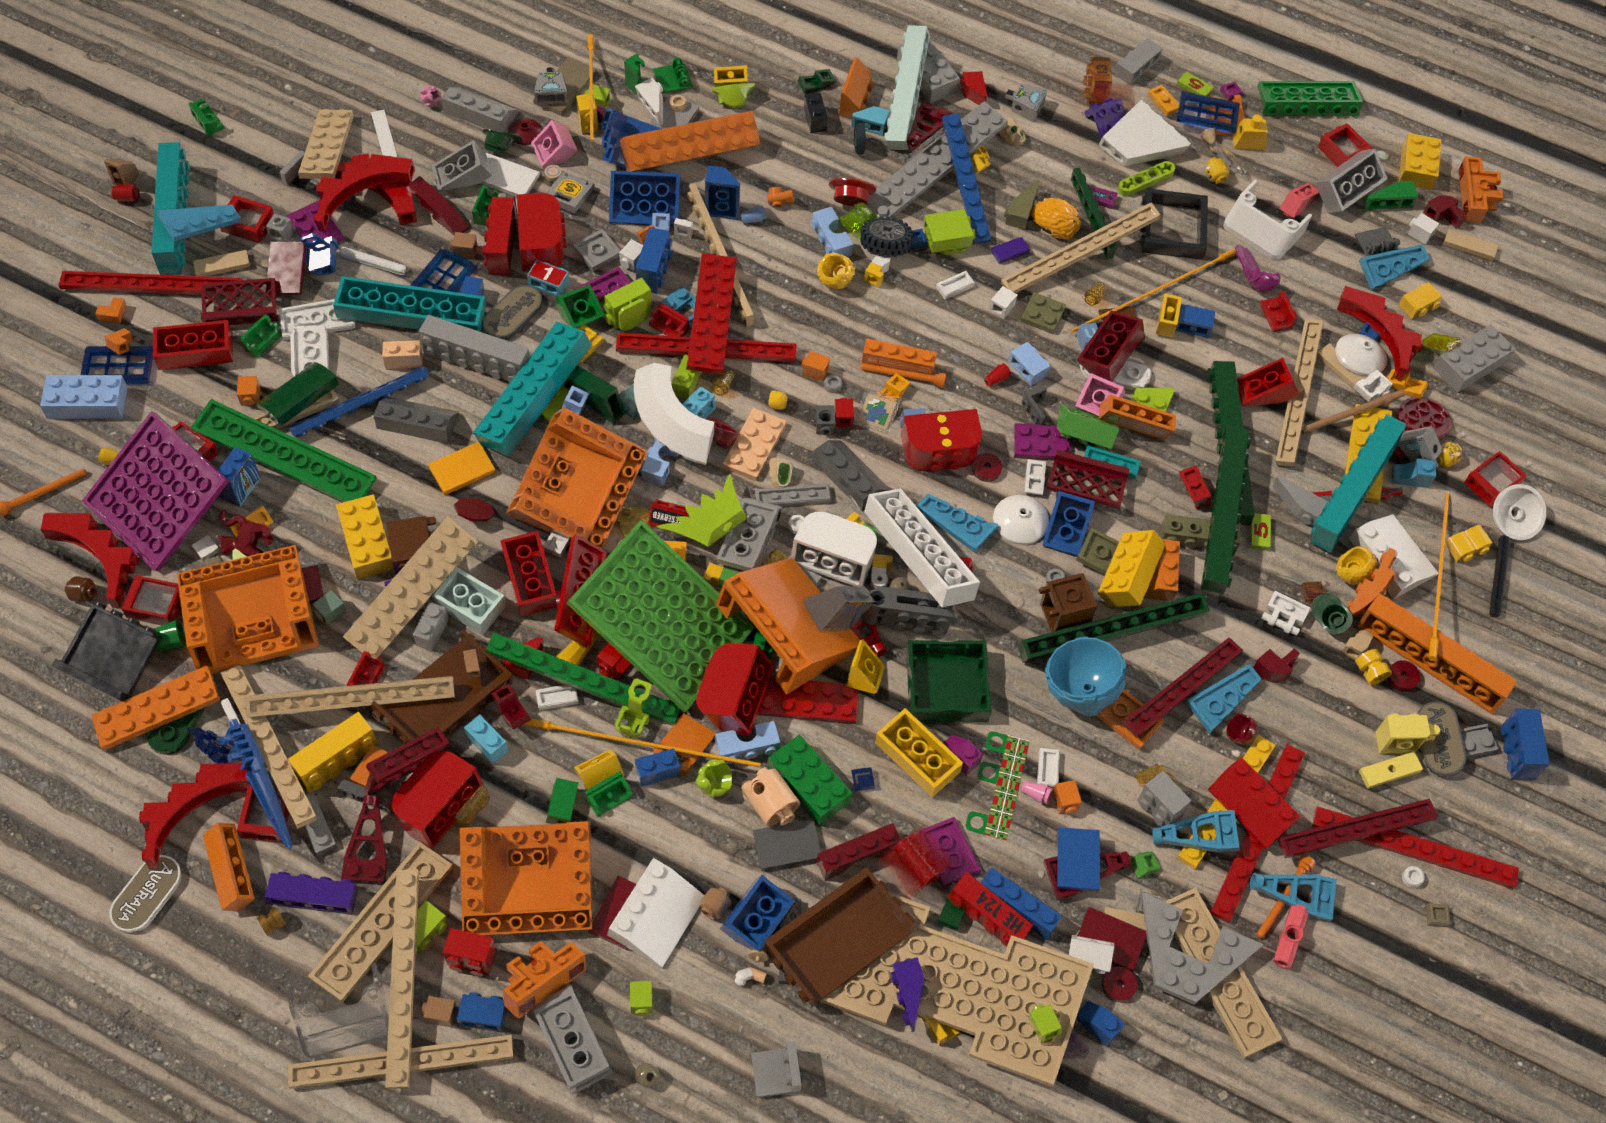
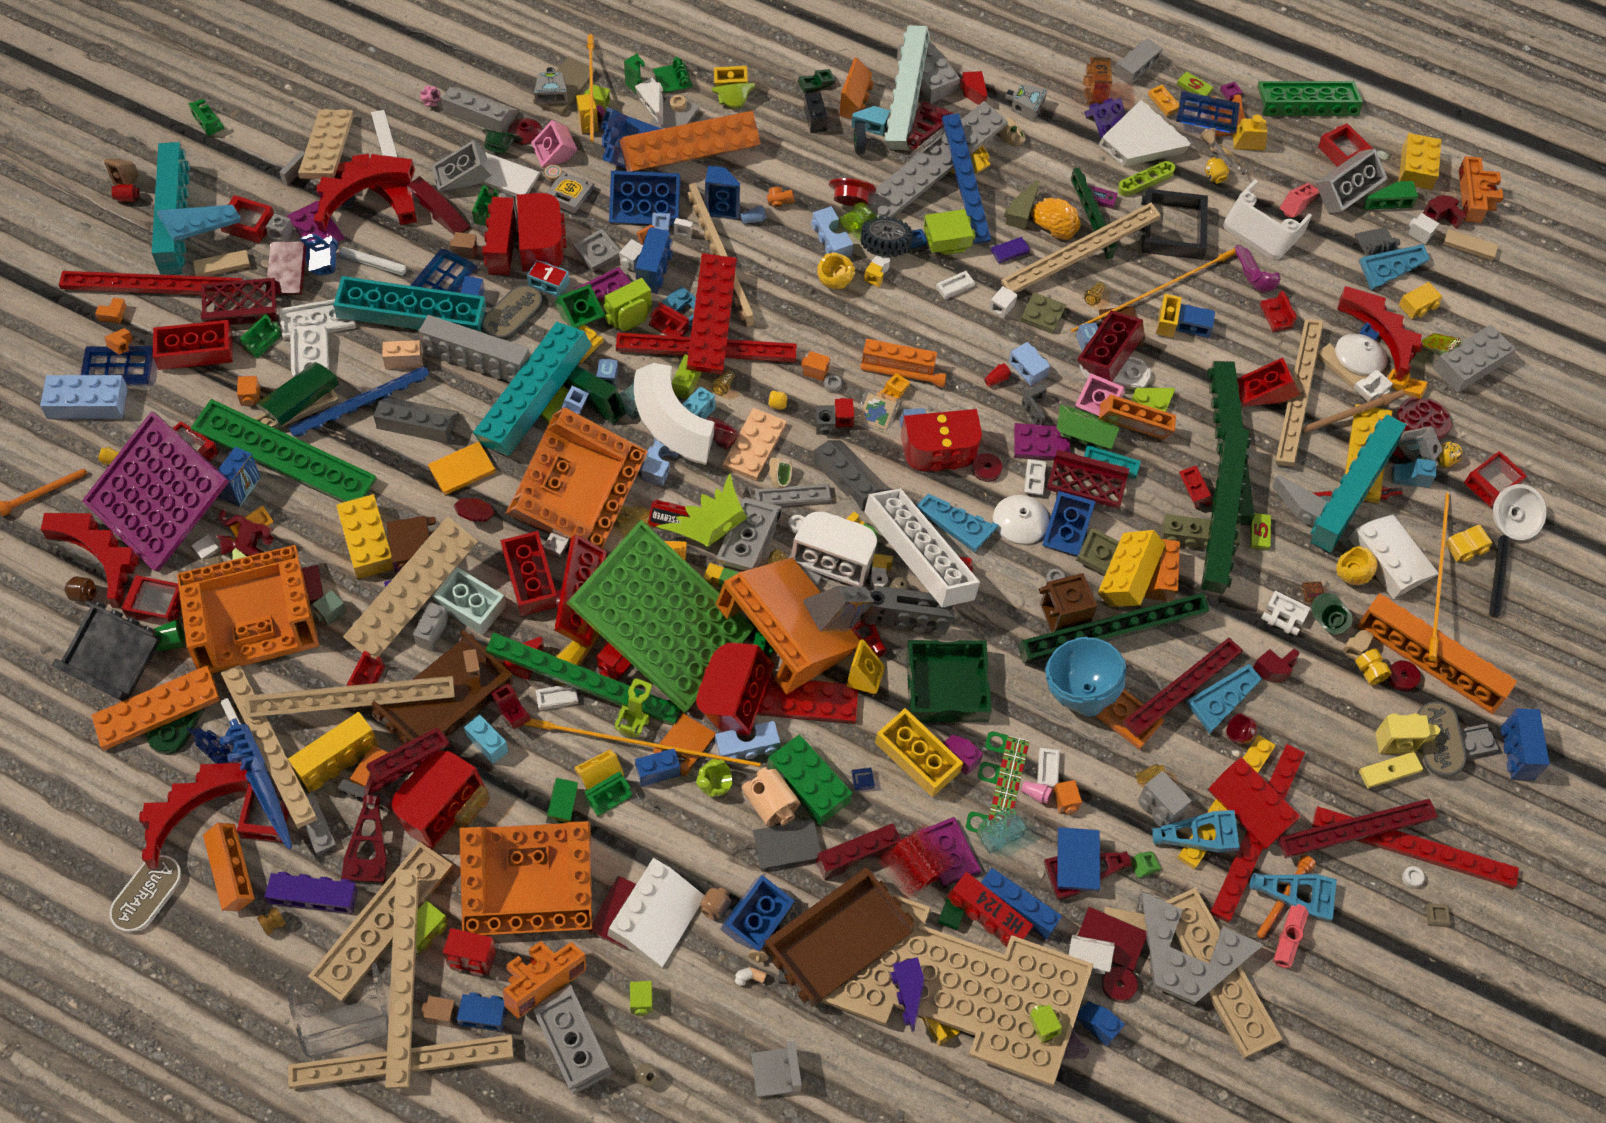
(608, 370): none -> medium blue brick
(1000, 830): none -> clear light blue brick
(1369, 590): orange slope -> none

